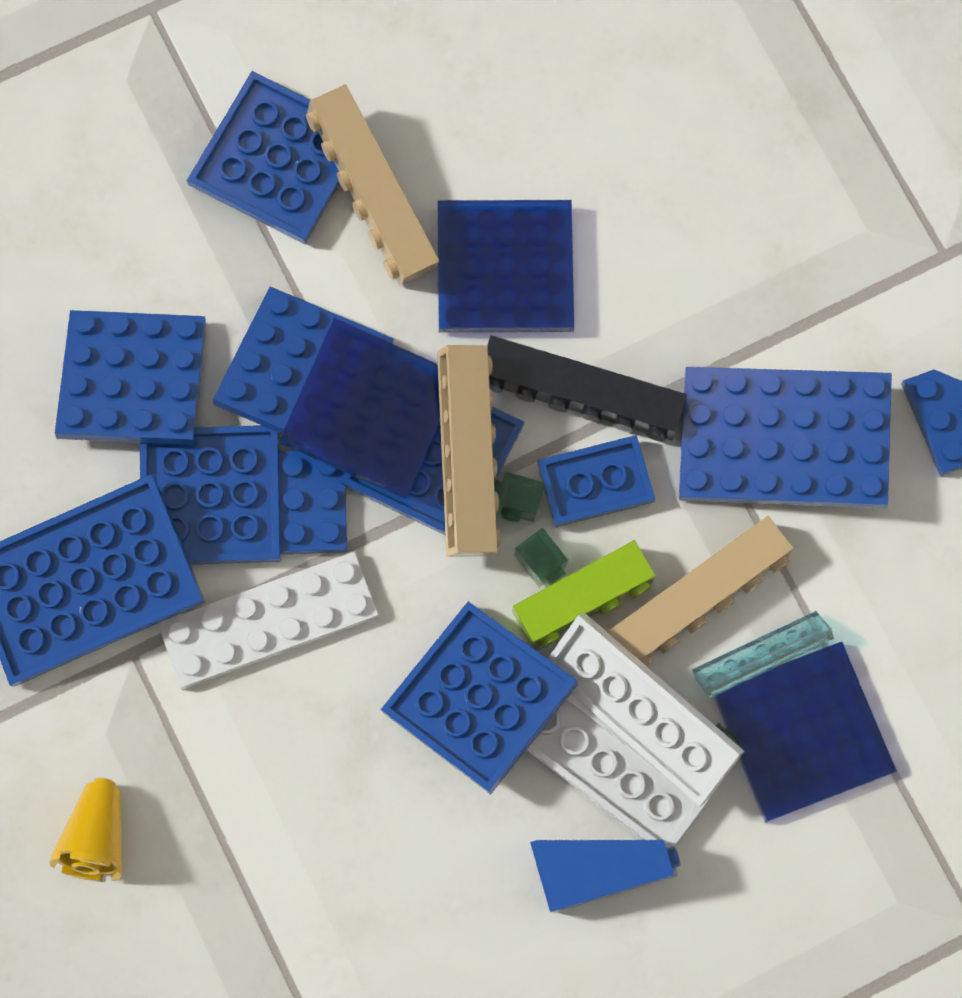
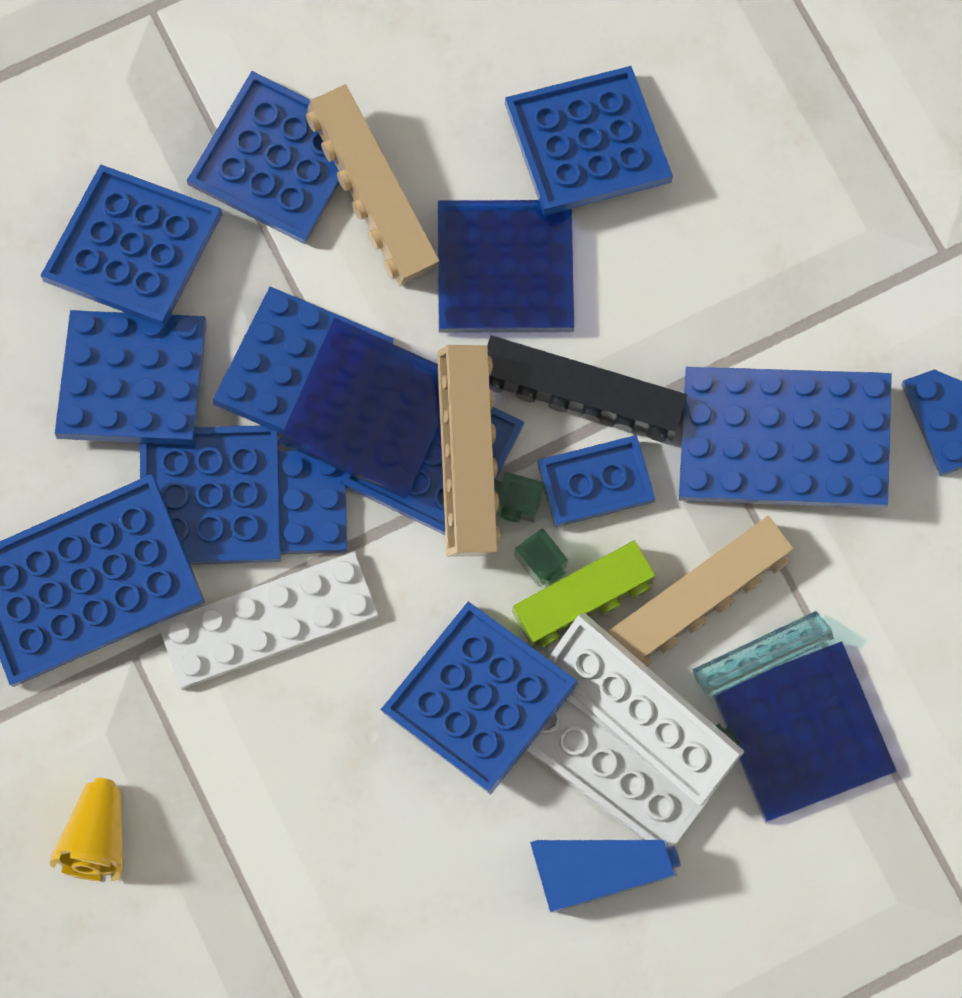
(132, 245): none -> blue plate
(588, 140): none -> blue plate

